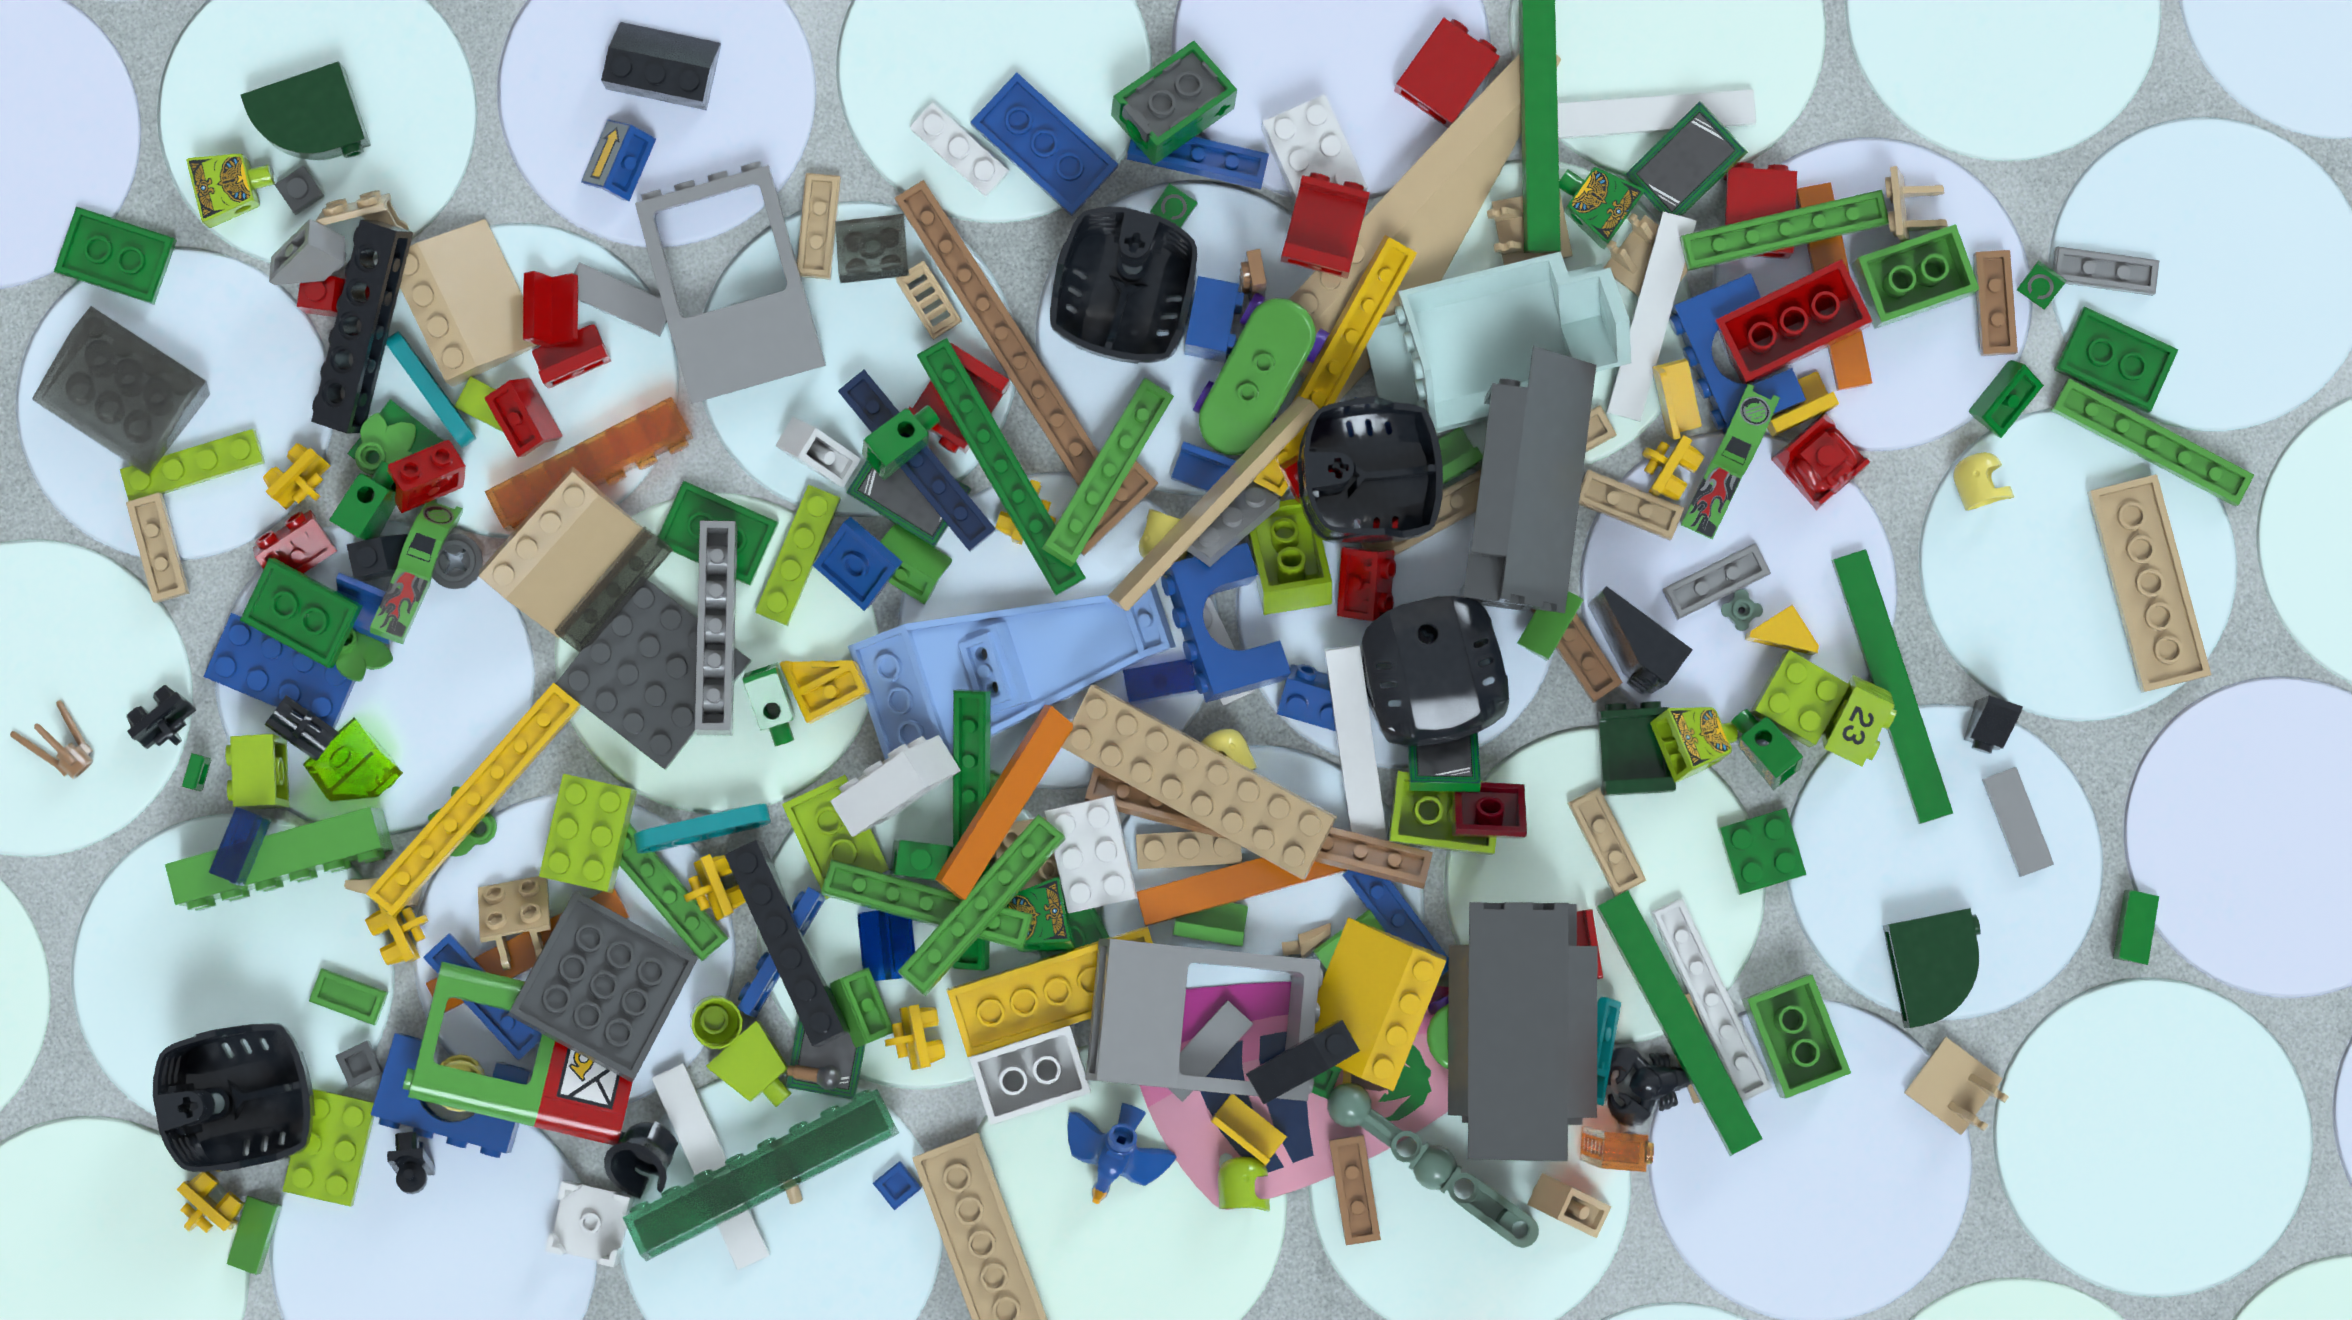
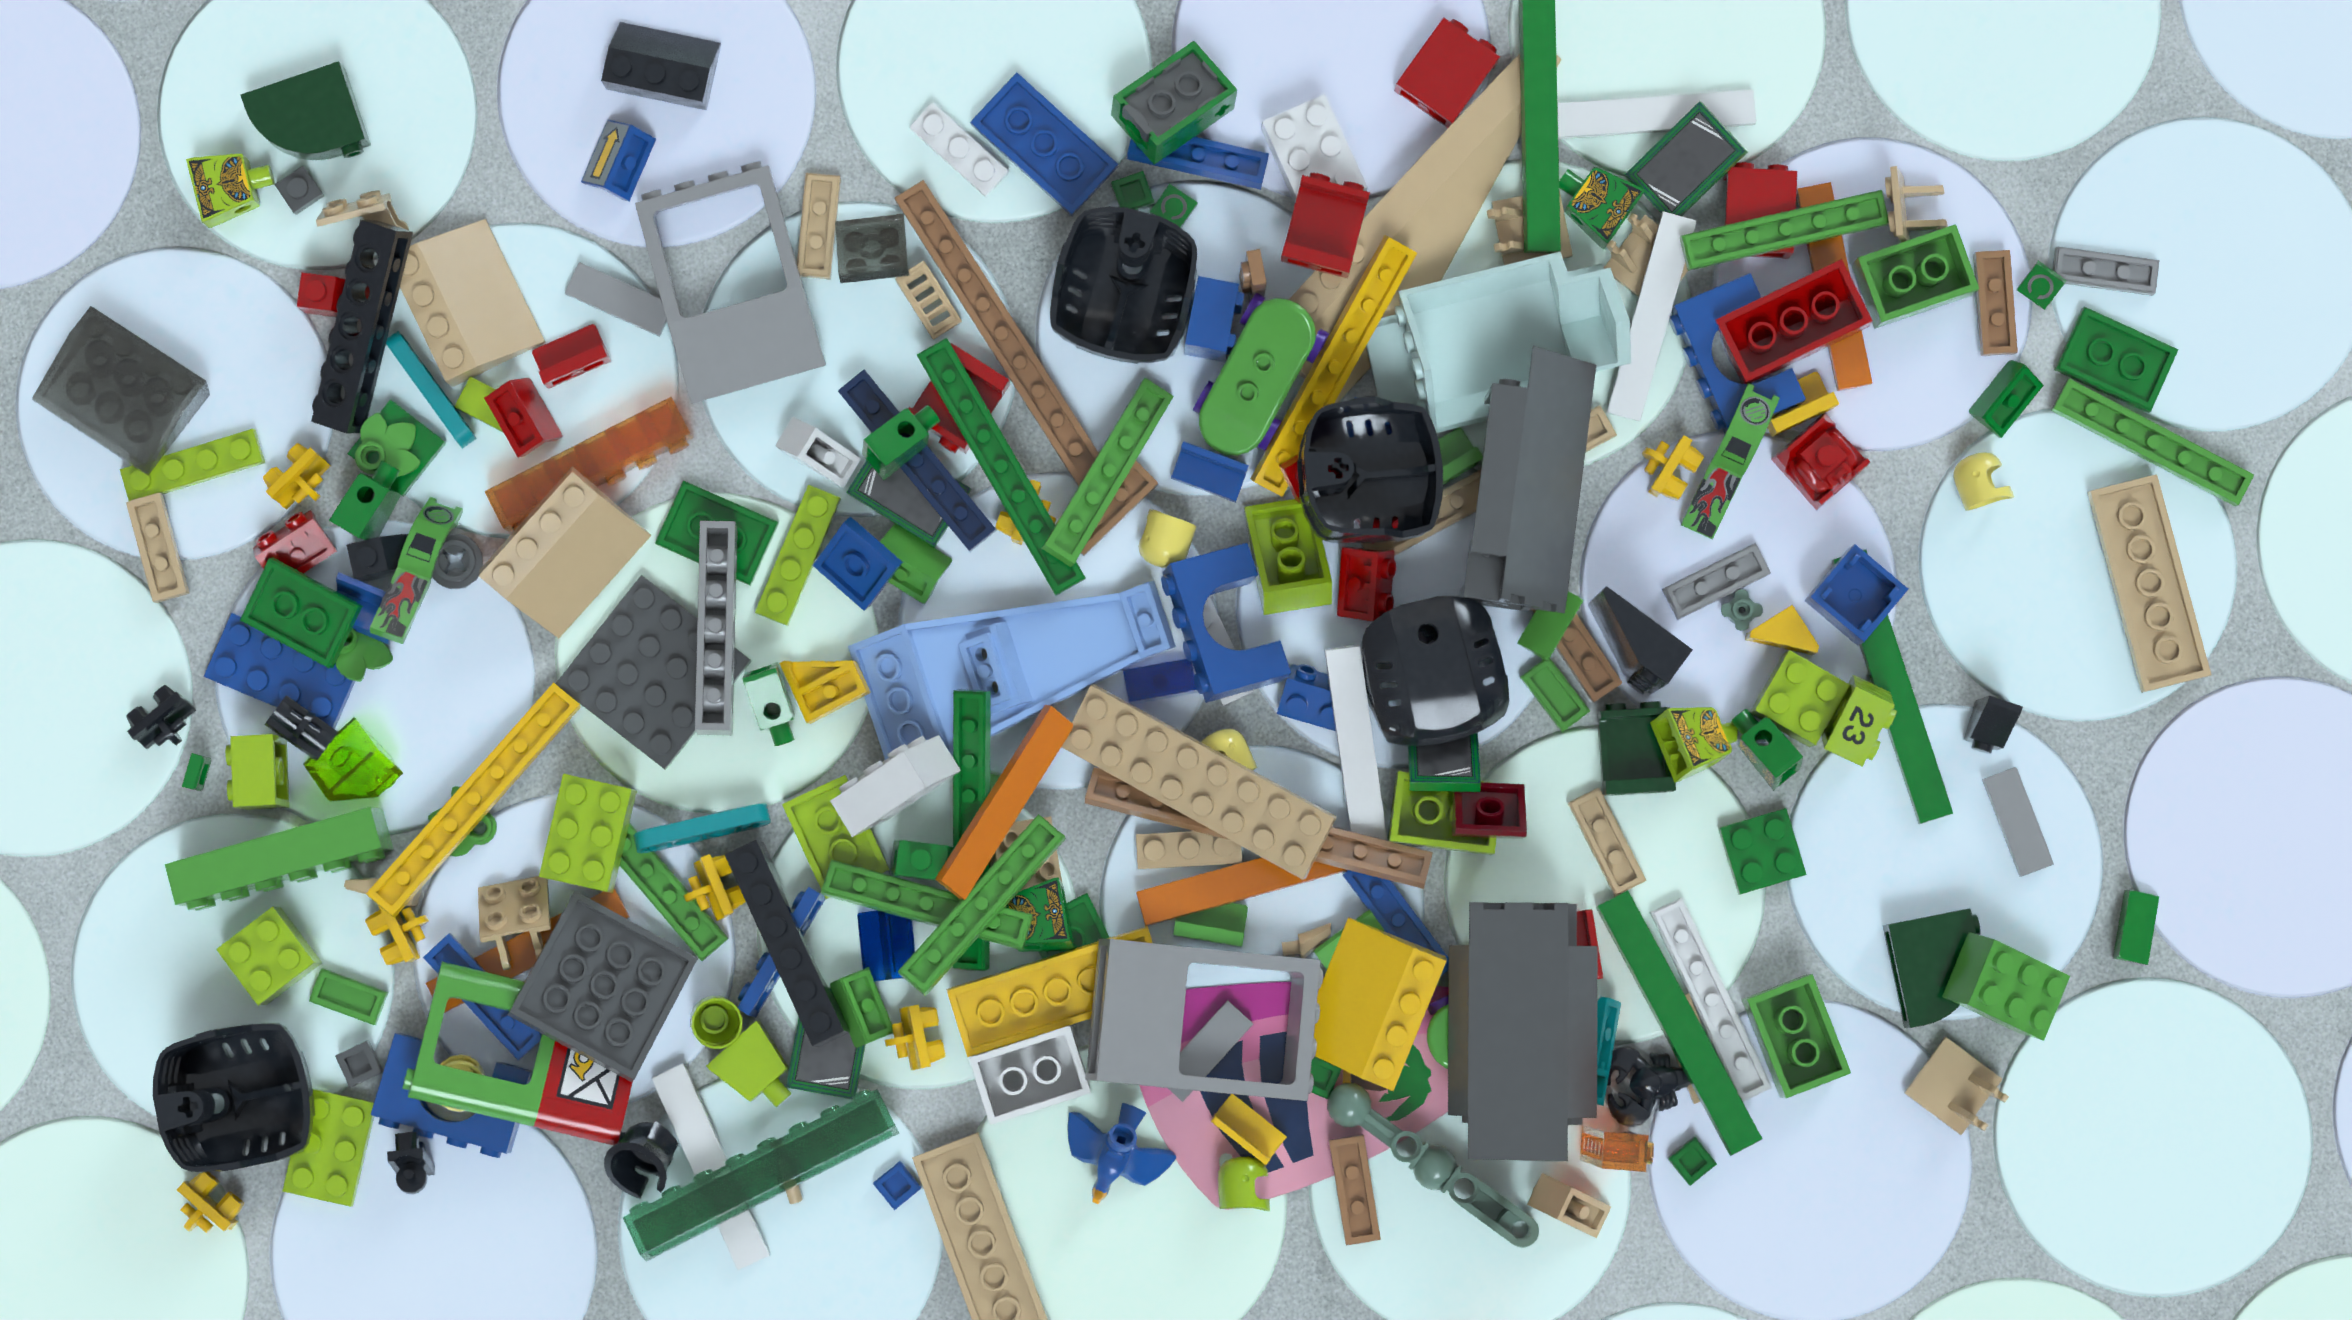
(72, 759): medium nougat plant -> none
(115, 255): green tile -> none
(240, 846): clear blue panel -> none
(254, 1235): bright green slope -> none
(269, 956): none -> lime brick
(308, 255): light grey slope -> none
(427, 475): red bracket -> none
(550, 308): red panel -> none
(590, 1223): white panel -> none
(613, 589): clear smoke tile -> none
(826, 1076): piece -> none
(1093, 856): white plate -> none
(1133, 191): none -> green tile
(1213, 503): tan tile -> none
(1234, 523): light grey plate -> none
(1303, 1061): black slope -> none
(1555, 694): none -> bright green tile
(1629, 505): tan tile -> none
(1676, 397): yellow panel -> none
(1691, 1161): none -> green tile
(1856, 594): none -> blue container
(2006, 986): none -> bright green brick

